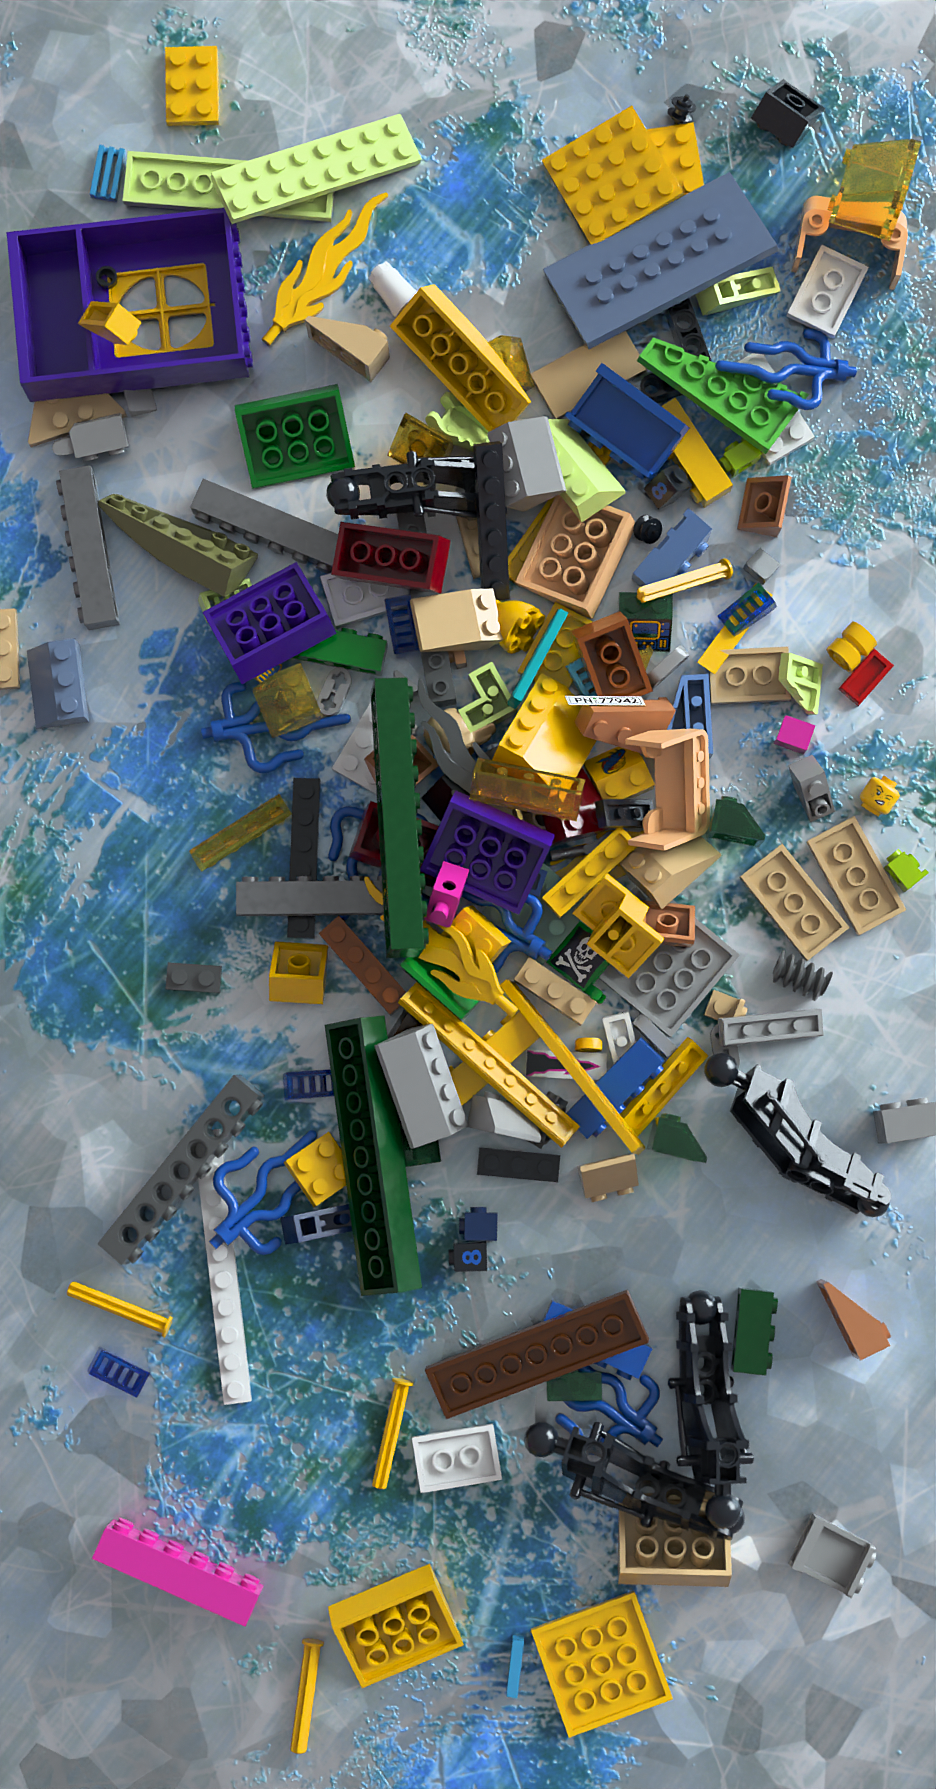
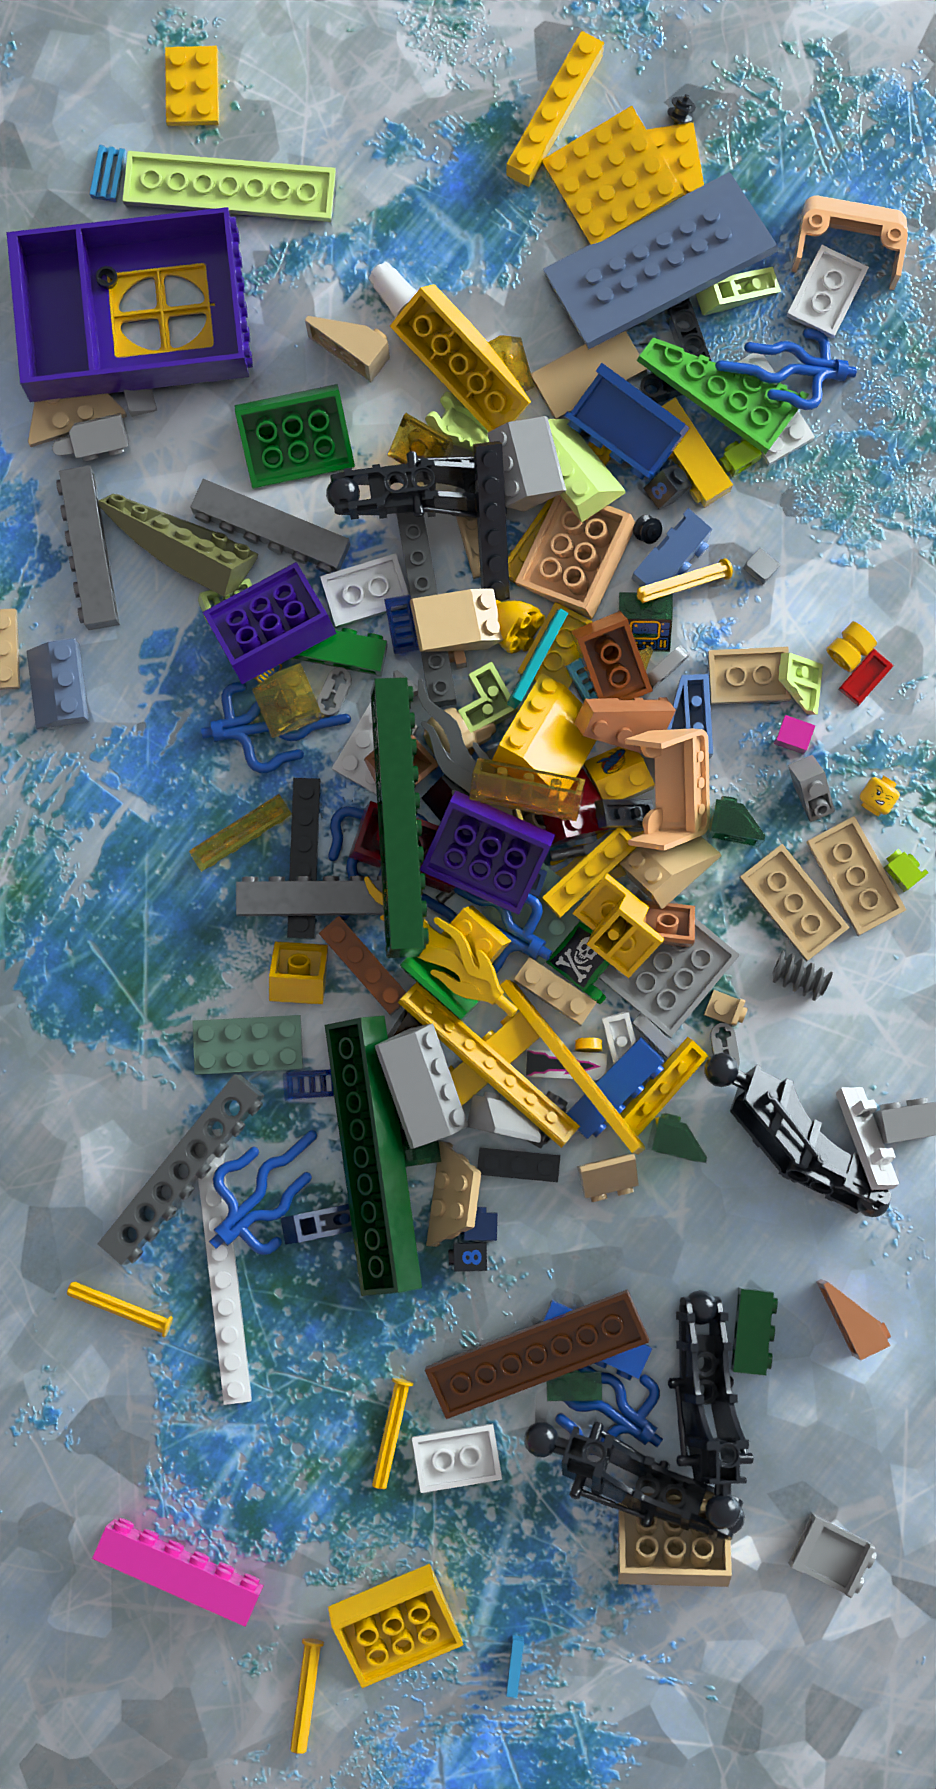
(96, 1362): clear blue slope -> none
(110, 322): yellow slope -> none
(193, 977): dark grey plate -> none
(247, 1044): none -> sand green plate
(315, 168): yellowish green plate -> none
(318, 1169): yellow plate -> none
(319, 280): yellow piece -> none
(391, 557): dark red brick -> none
(444, 902): dark pink torso -> none
(453, 1196): none -> tan wing
(555, 109): none -> yellow brick
(601, 1664): yellow plate -> none
(605, 700): white sticker -> none
(713, 657): yellow sticker -> none
(761, 611): slope -> none
(764, 505): nougat slope -> none
(770, 1027): light grey tile -> none
(787, 113): black slope -> none
(867, 1138): none -> white hinge
(874, 186): clear yellow windscreen -> none

